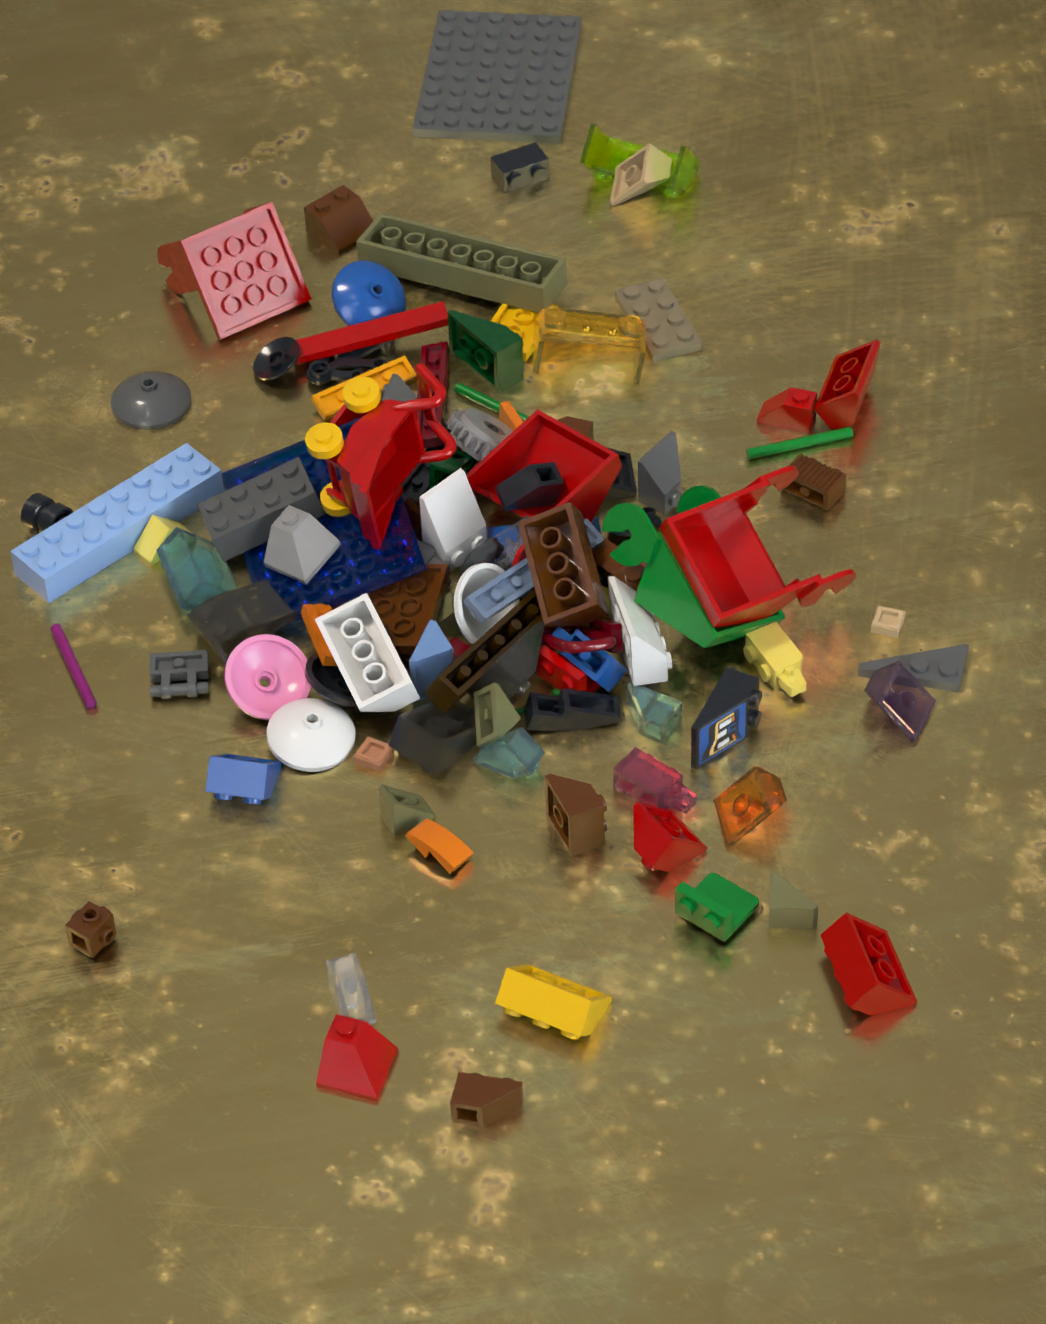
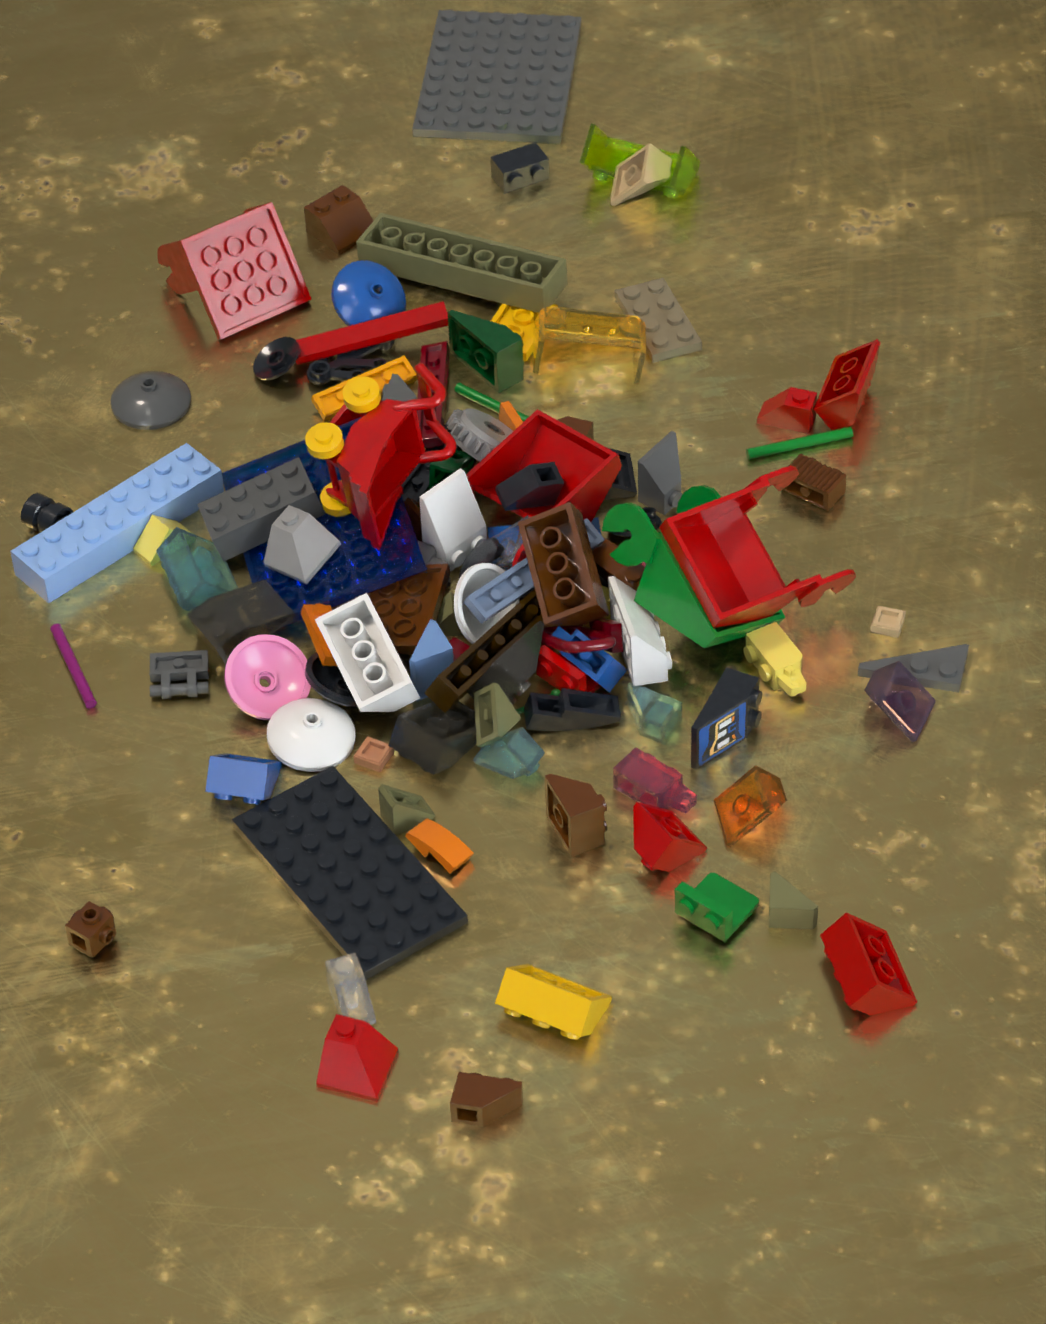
(349, 871): none -> black plate

